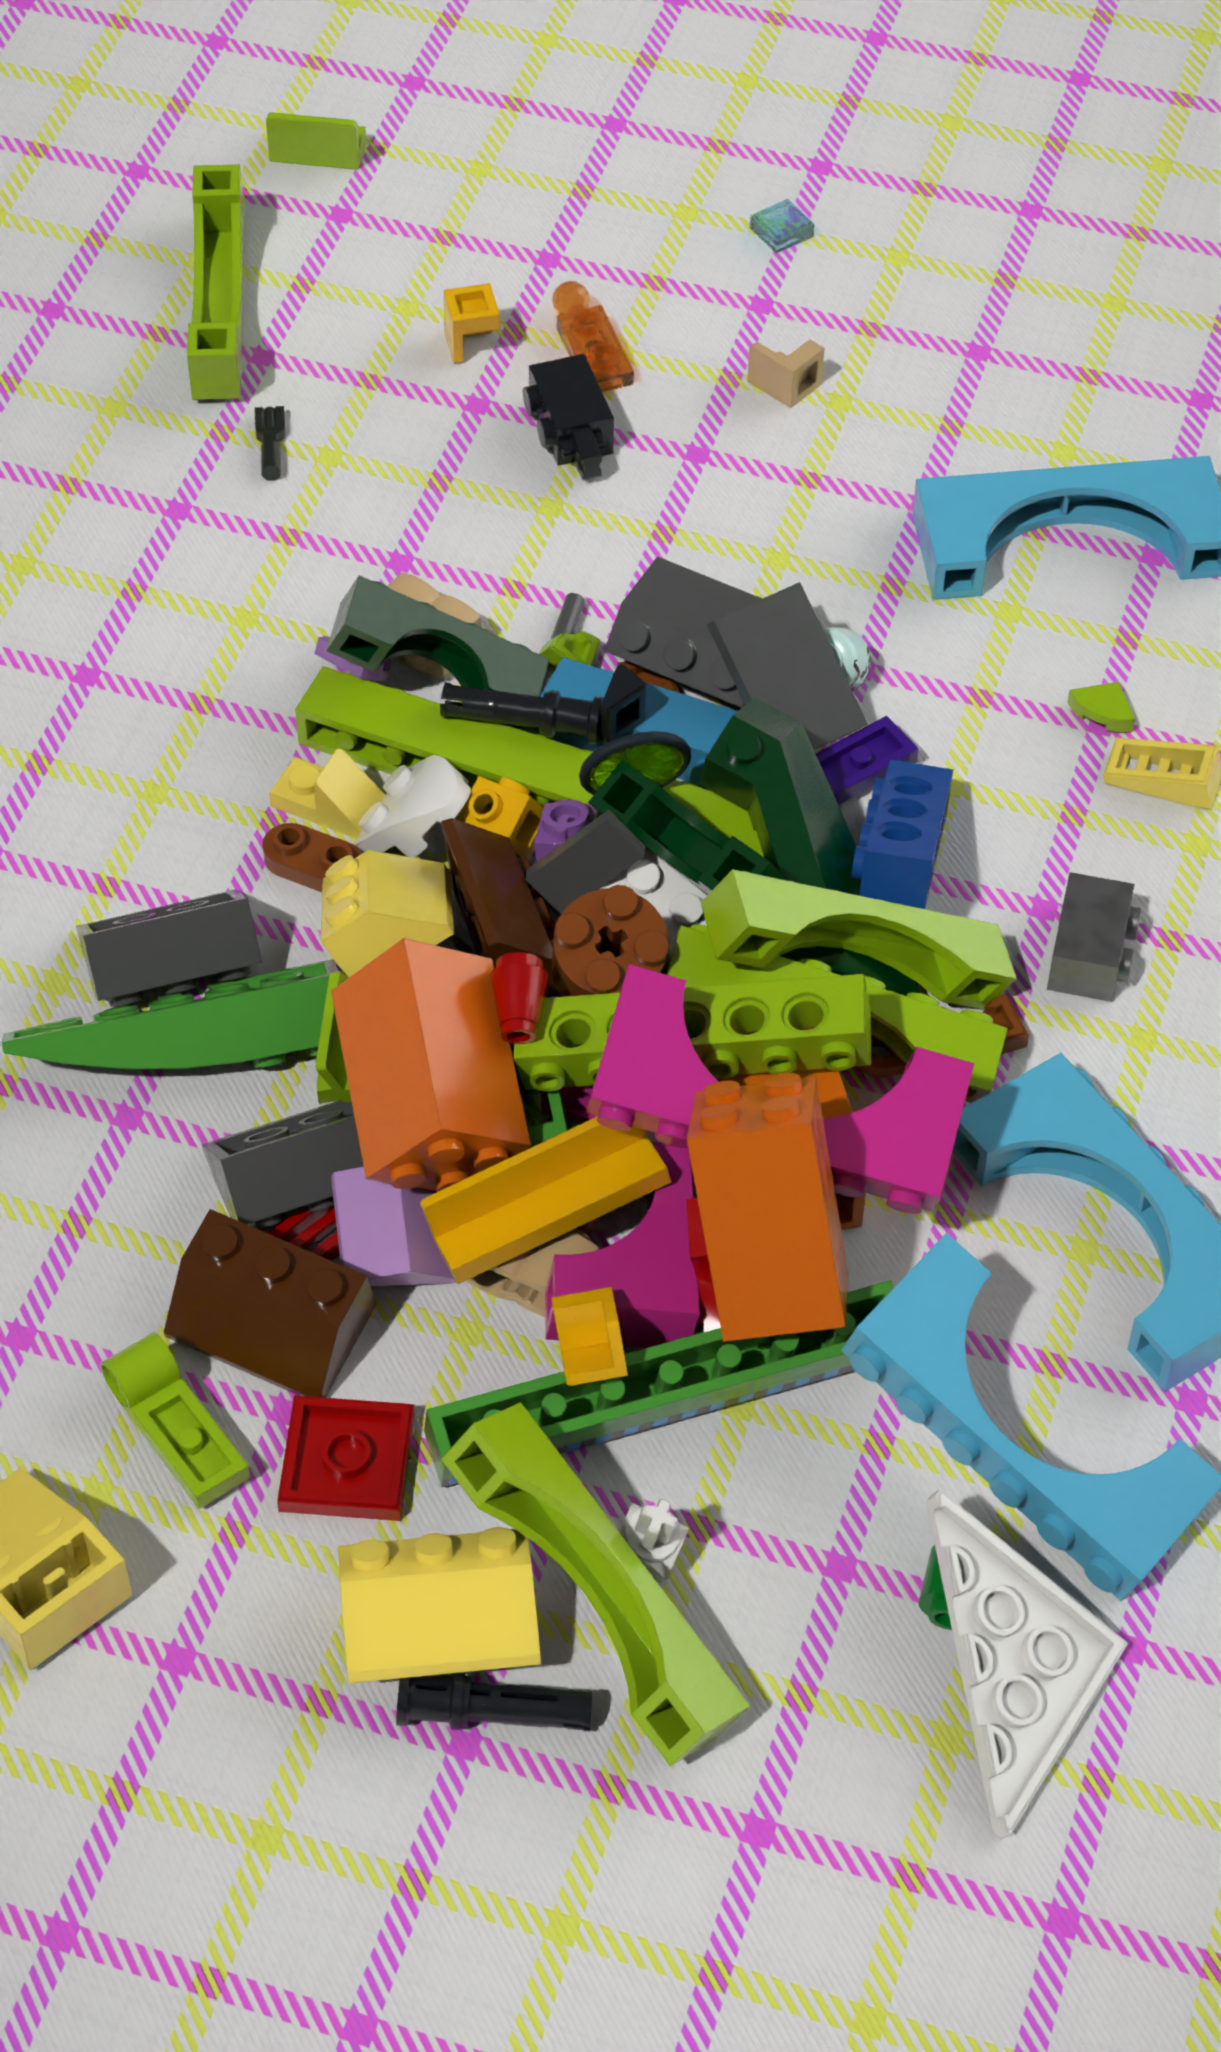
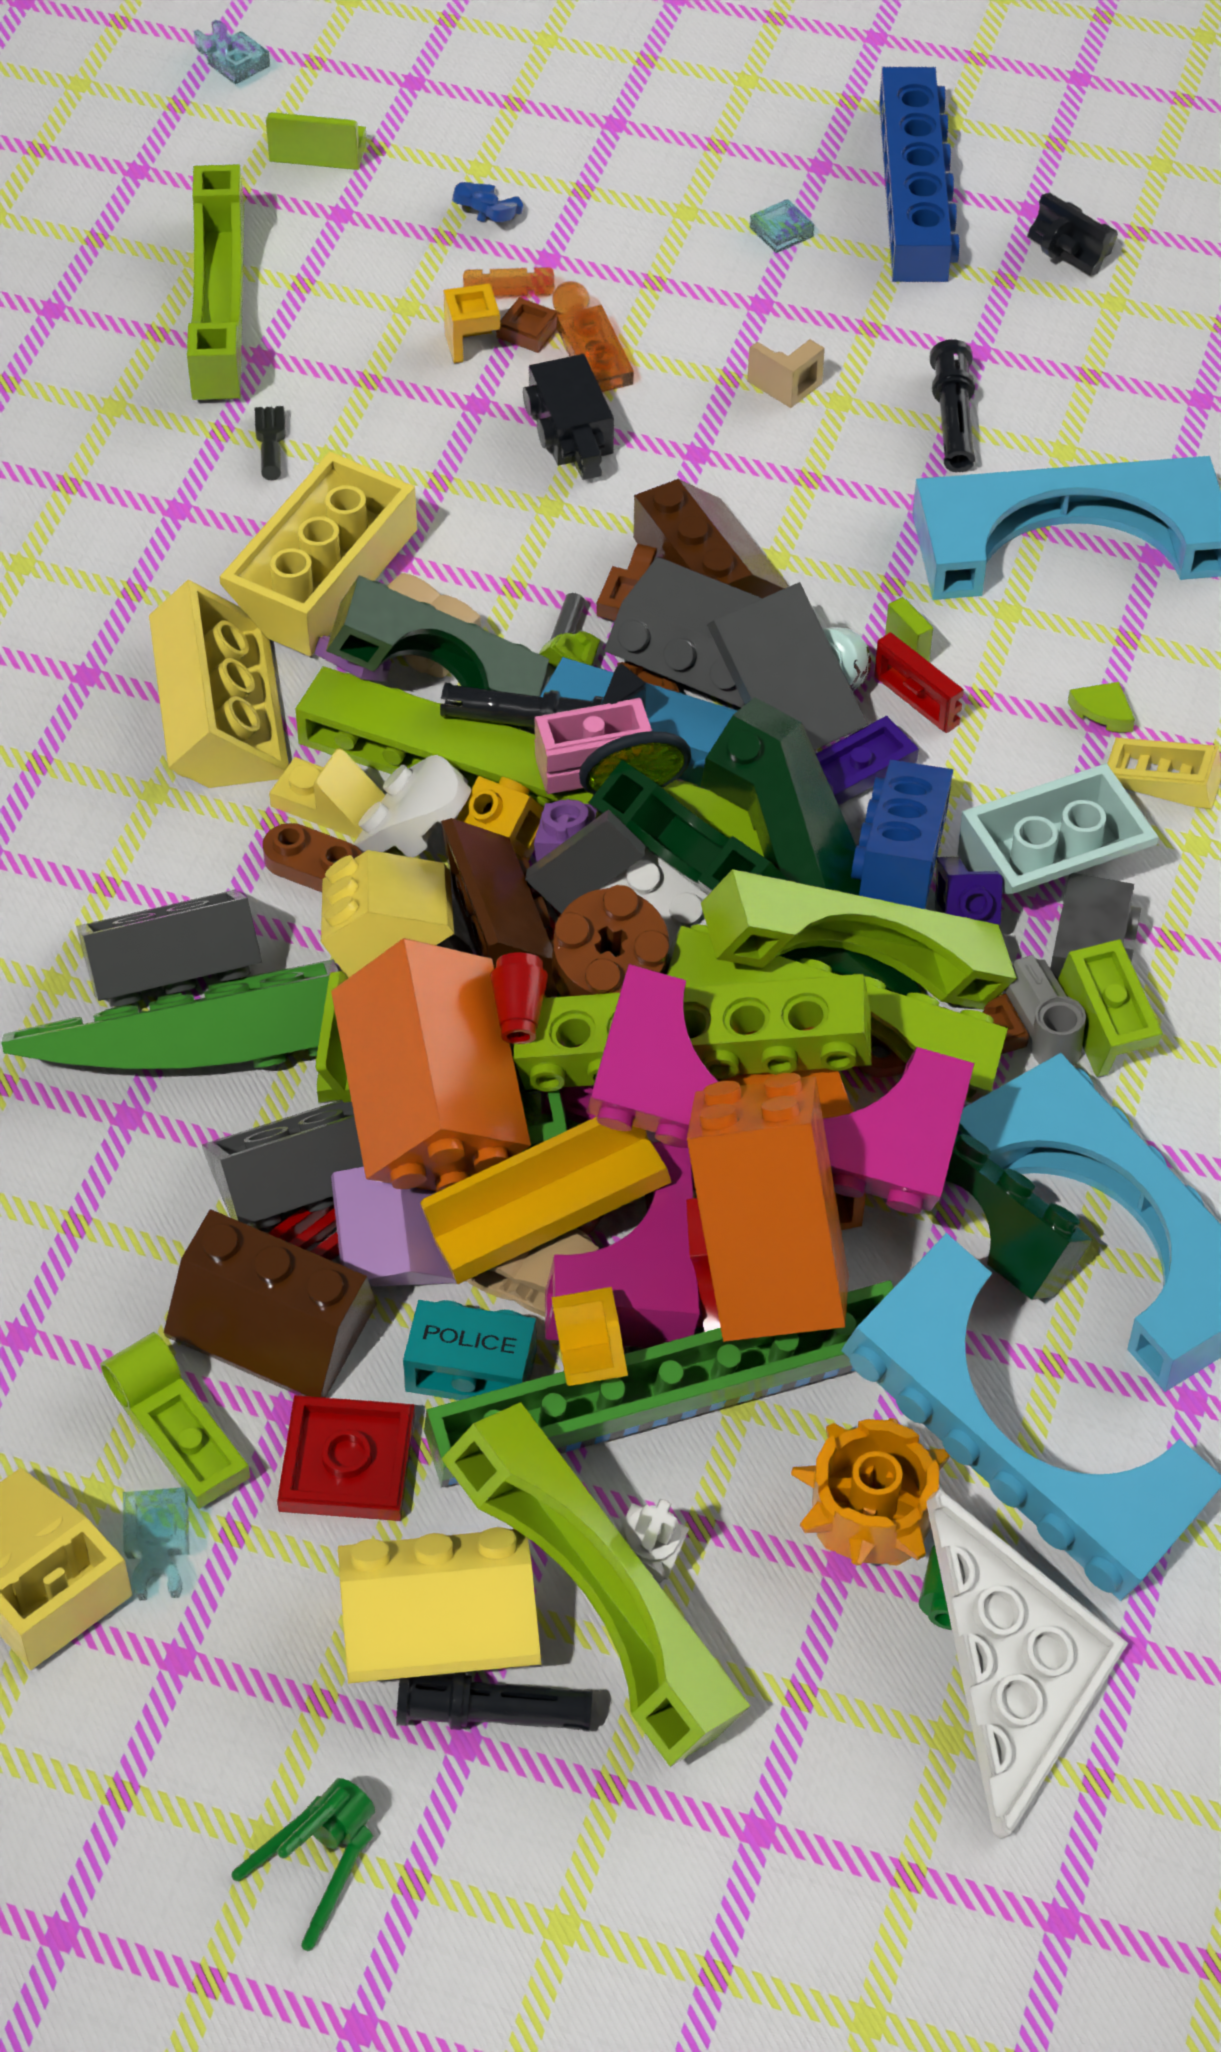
(155, 1531): none -> clear light blue plate
(216, 691): none -> light yellow slope
(232, 56): none -> clear light blue plate
(316, 545): none -> light yellow slope
(332, 1819): none -> green plant
(467, 1350): none -> teal brick
(482, 198): none -> blue piece
(513, 281): none -> clear orange axle
(528, 325): none -> dark orange tile
(572, 735): none -> bright pink brick
(622, 581): none -> dark orange plate
(702, 536): none -> reddish brown slope
(872, 1492): none -> light orange brick
(909, 626): none -> lime tile
(916, 176): none -> blue brick
(918, 682): none -> red tile
(953, 390): none -> black pin
(967, 893): none -> dark purple bracket
(1029, 1240): none -> dark green arch
(1045, 1010): none -> light grey piece
(1054, 829): none -> light aqua slope
(1071, 234): none -> black hips
(1113, 1001): none -> lime panel

